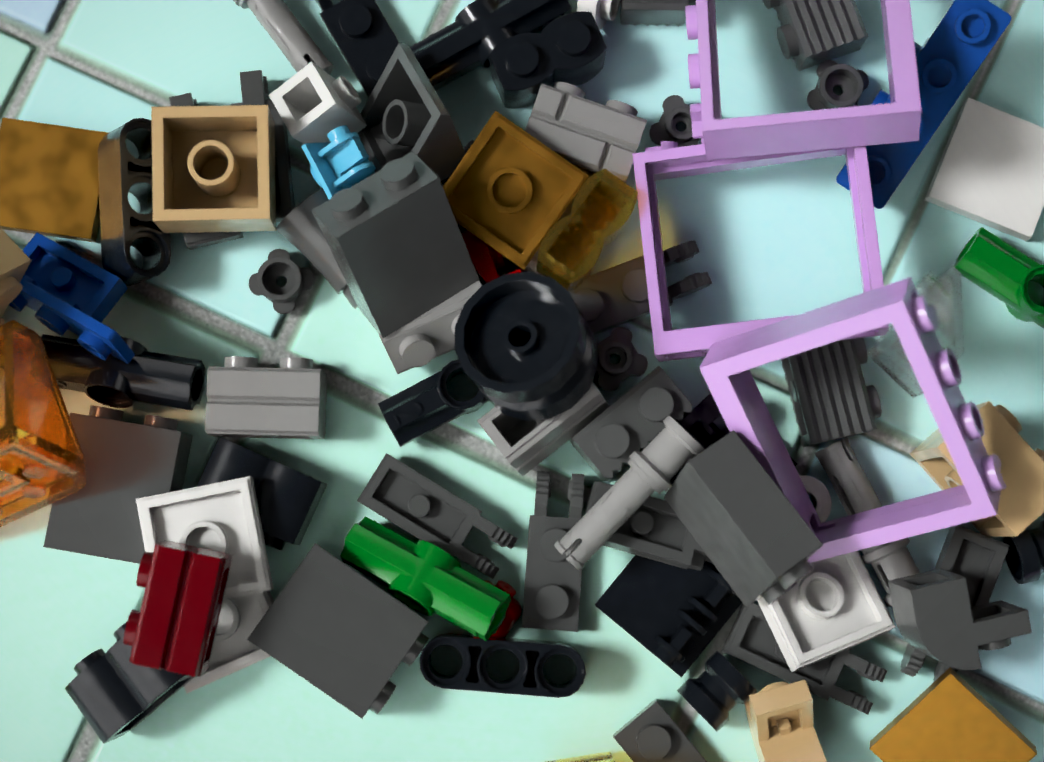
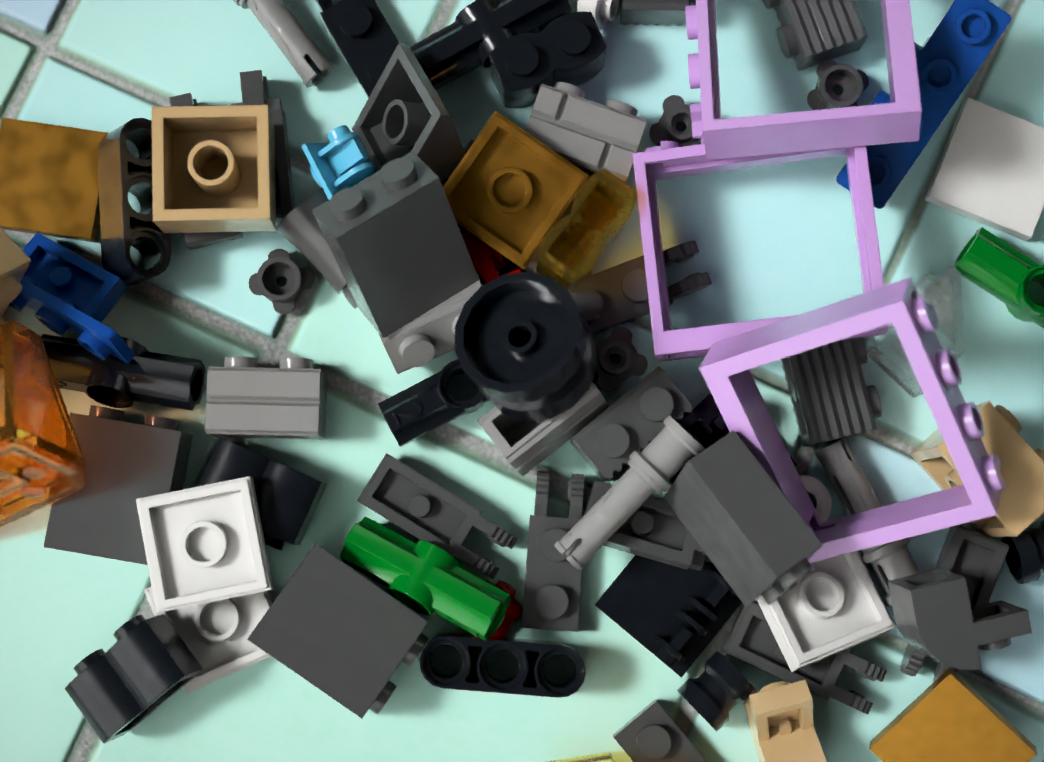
(178, 607): dark red brick -> none
(316, 104): white brick -> none

